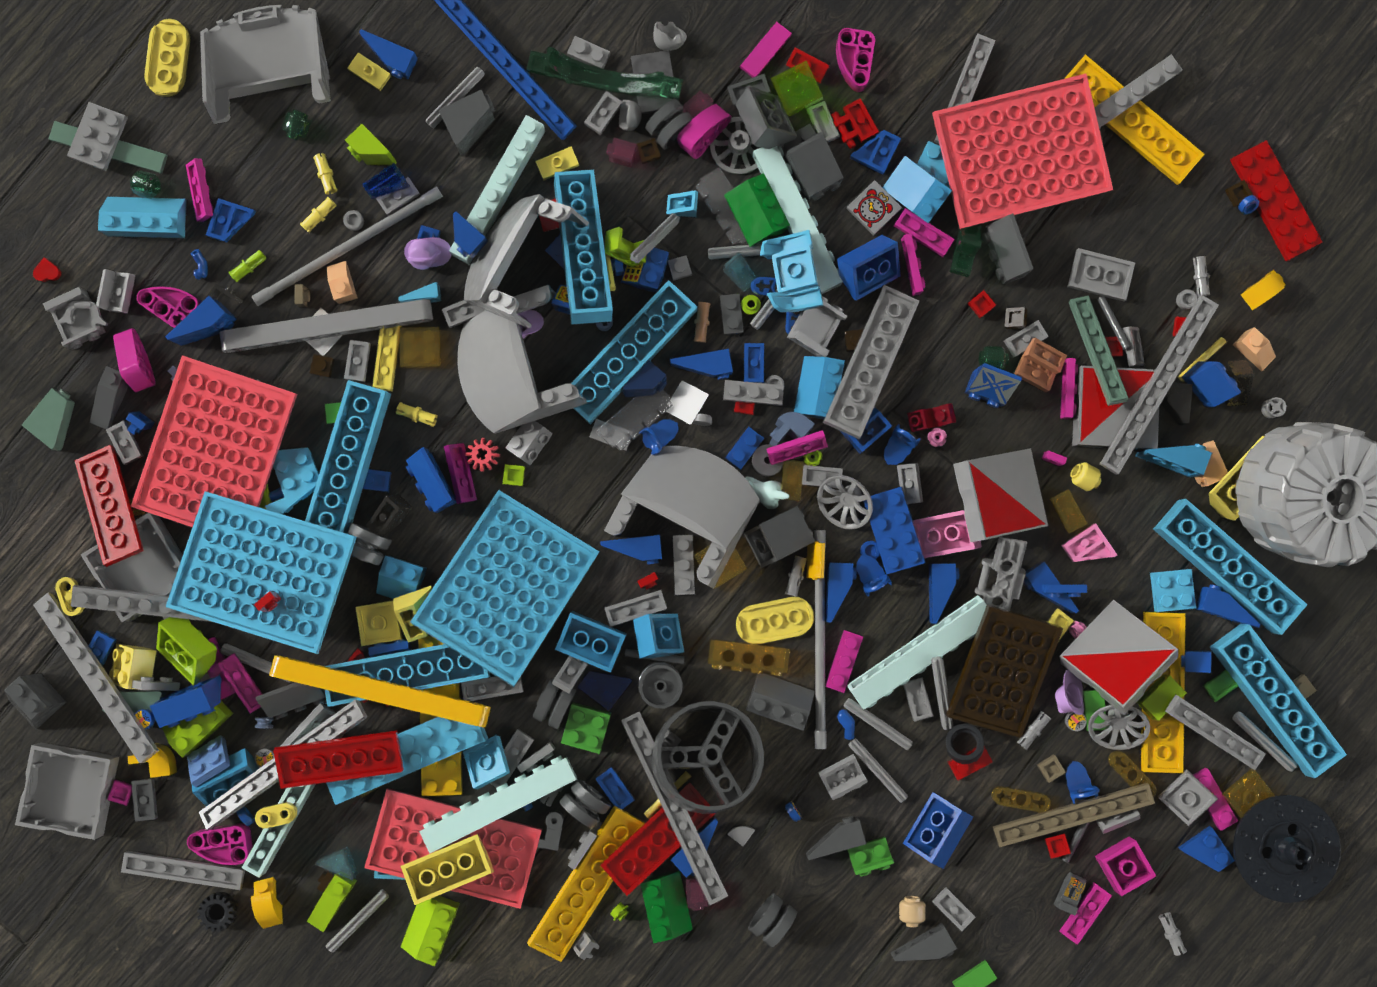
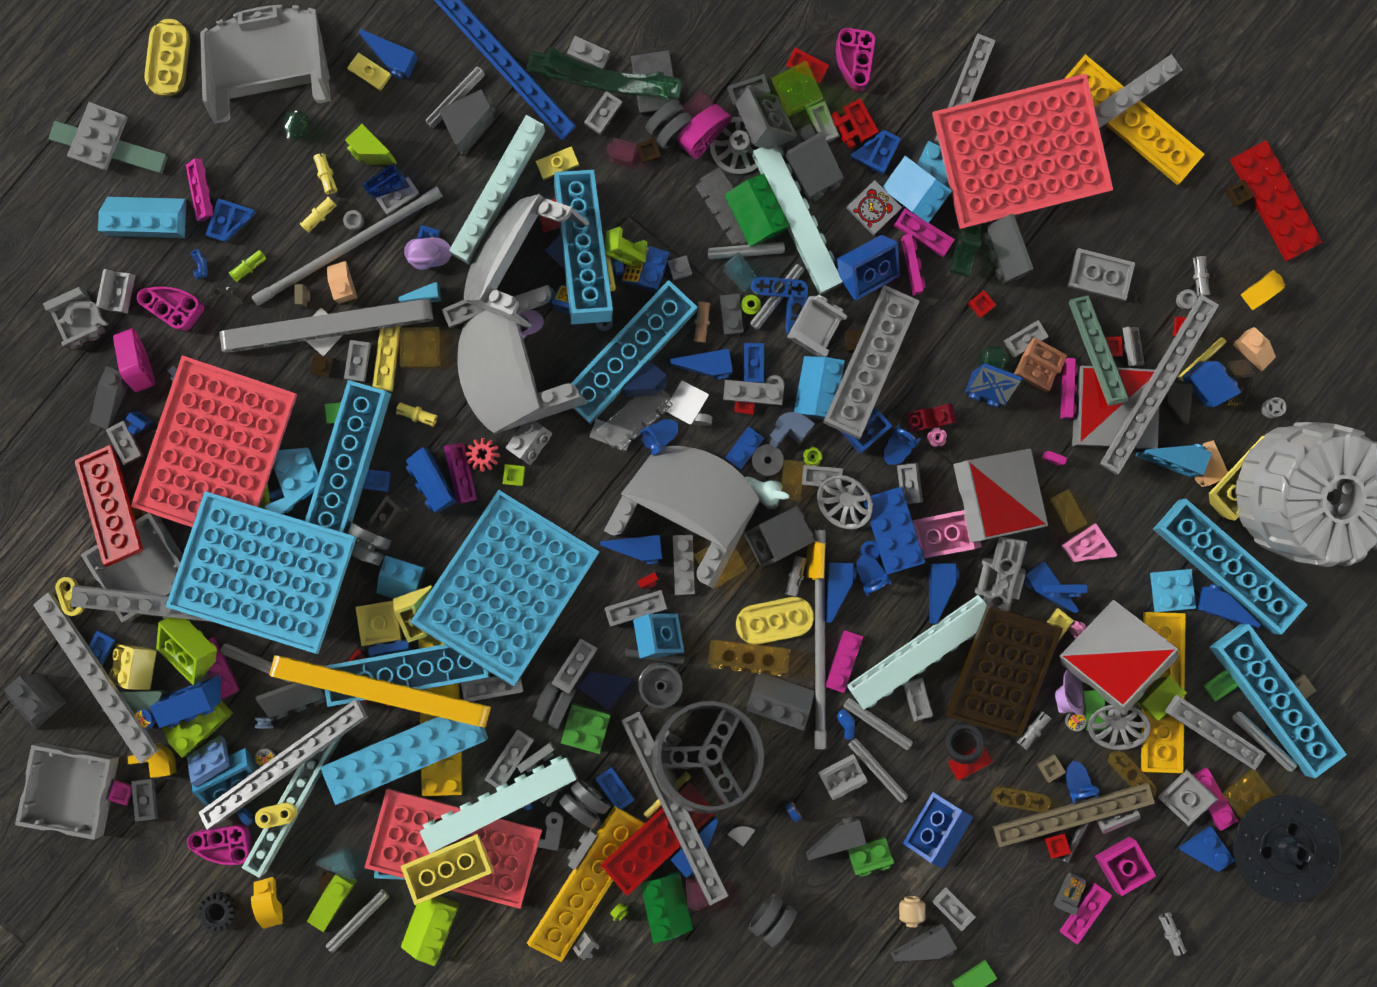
(46, 271): red tile -> none
(51, 418): sand green slope -> none
(145, 184): clear green head -> none
(148, 683): light grey plate -> none
(183, 870): light grey plate -> none
(203, 322): blue slope -> none
(240, 681): dark pink tile -> none
(268, 602): red plate -> none
(314, 719): light grey plate -> none
(338, 759): red plate -> none
(467, 237): blue slope -> none
(486, 762): medium azure plate -> none
(591, 641): dark azure slope -> none
(630, 115): light grey hair -> none
(654, 238): light grey axle -> none
(668, 36): light grey hair -> none
(683, 204): medium azure slope -> none
(765, 50): dark pink tile -> none
(793, 272): medium azure piece -> none
(797, 447): dark pink tile -> none
(941, 691): light grey axle -> none
(1016, 318): plate -> none
(1086, 476): light yellow head -> none
(1114, 323): dark grey bar -> none
(1197, 661): blue slope -> none
(1248, 204): blue tile -> none

